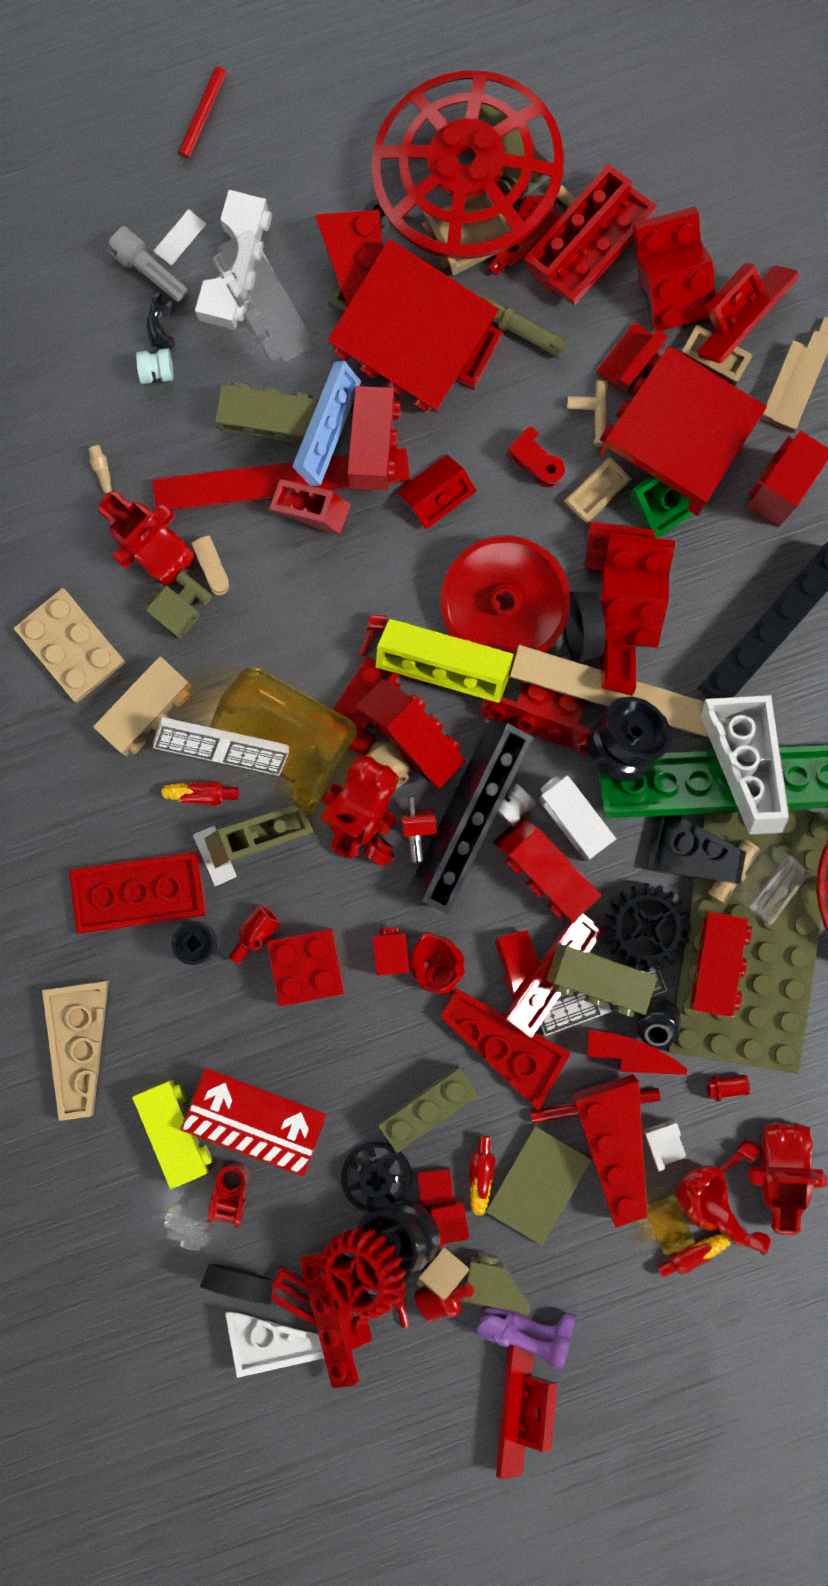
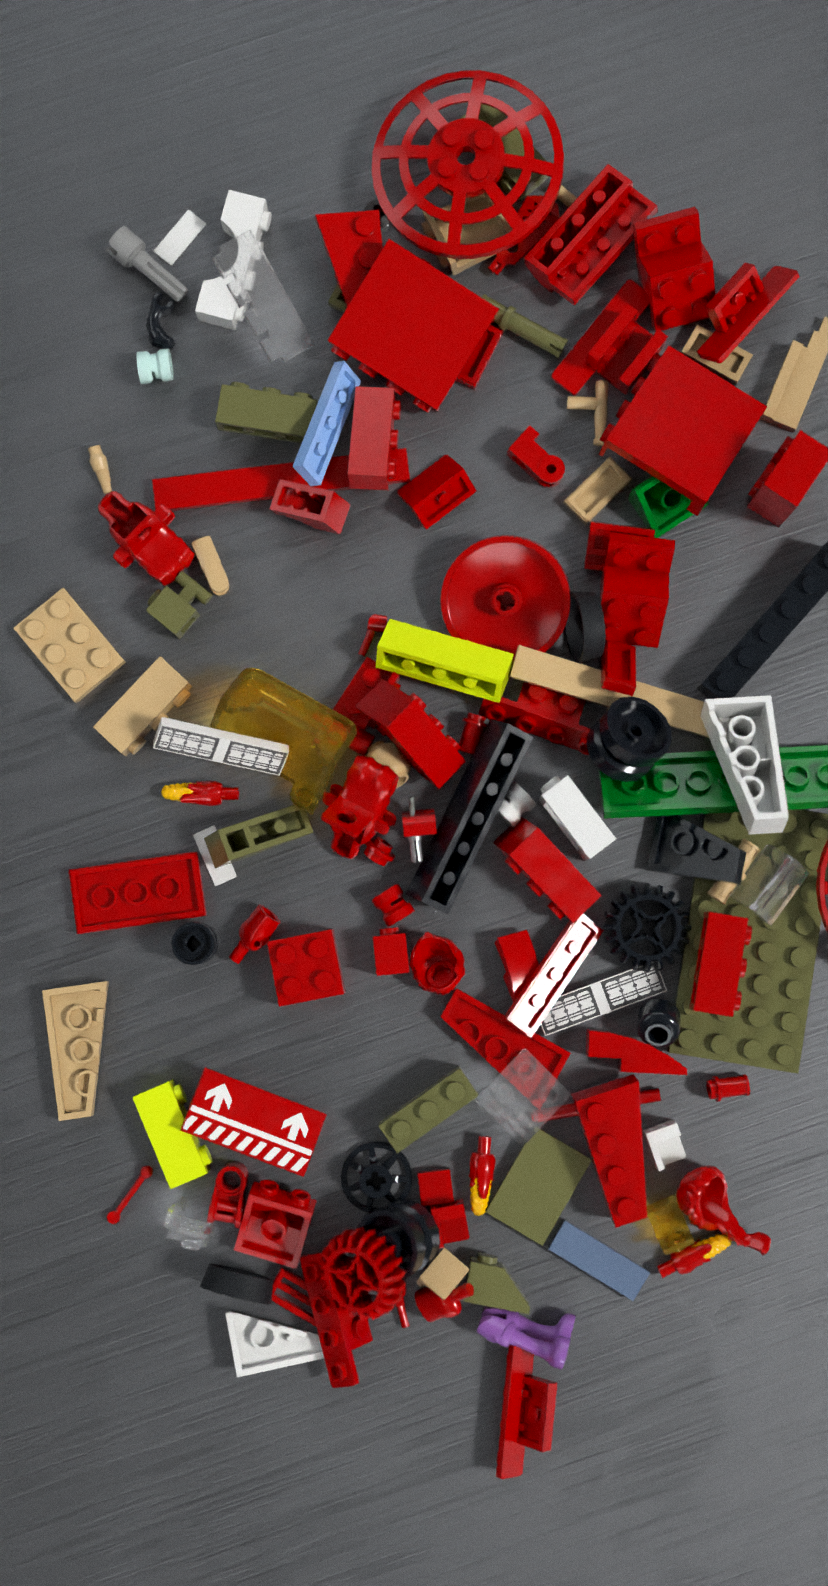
(114, 1216): none -> red hinge
(202, 112): red bar -> none
(275, 1223): none -> red plate
(393, 913): none -> red wheel
(471, 732): none -> red pin
(523, 1096): none -> clear bracket
(598, 1260): none -> sand blue tile
(601, 338): none -> red bracket
(601, 980): olive brick -> none
(745, 1150): red hand -> none
(786, 1174): red piece -> none

